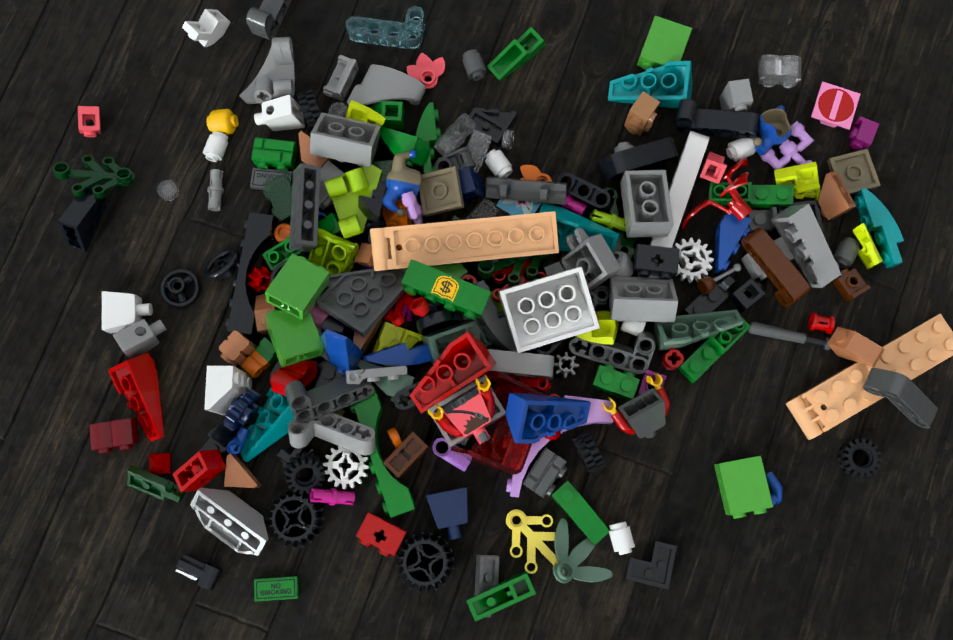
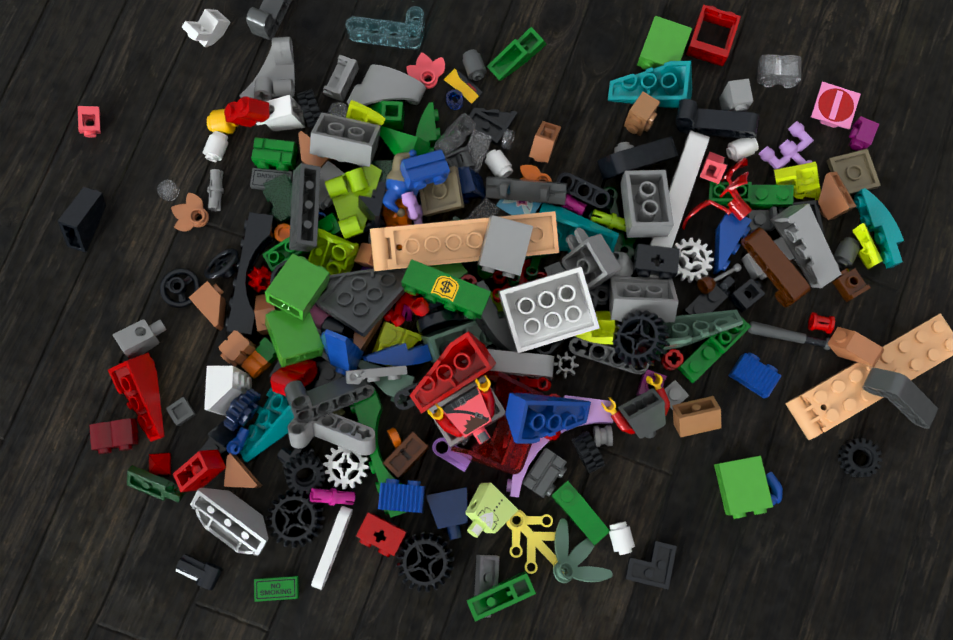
(120, 176): dark green plant -> none
(122, 310): white torso -> none
(181, 411): none -> dark grey plate
(189, 212): none -> nougat plate
(210, 303): none -> nougat slope
(247, 111): none -> red brick
(332, 548): none -> white beam
(401, 497): none -> blue brick
(424, 169): none -> blue brick
(449, 101): none -> clear blue bush
(464, 85): none -> yellow sticker
(488, 510): none -> yellowish green torso
(505, 246): none -> light grey brick
(544, 142): none -> nougat slope
(603, 435): none -> light grey wheel
(615, 383): green brick -> none
(641, 322): none -> black gear
(675, 393): none -> light grey plate
(697, 416): none -> medium nougat brick
(709, 52): none -> red window
(755, 375): none -> blue brick
(773, 129): piece -> none

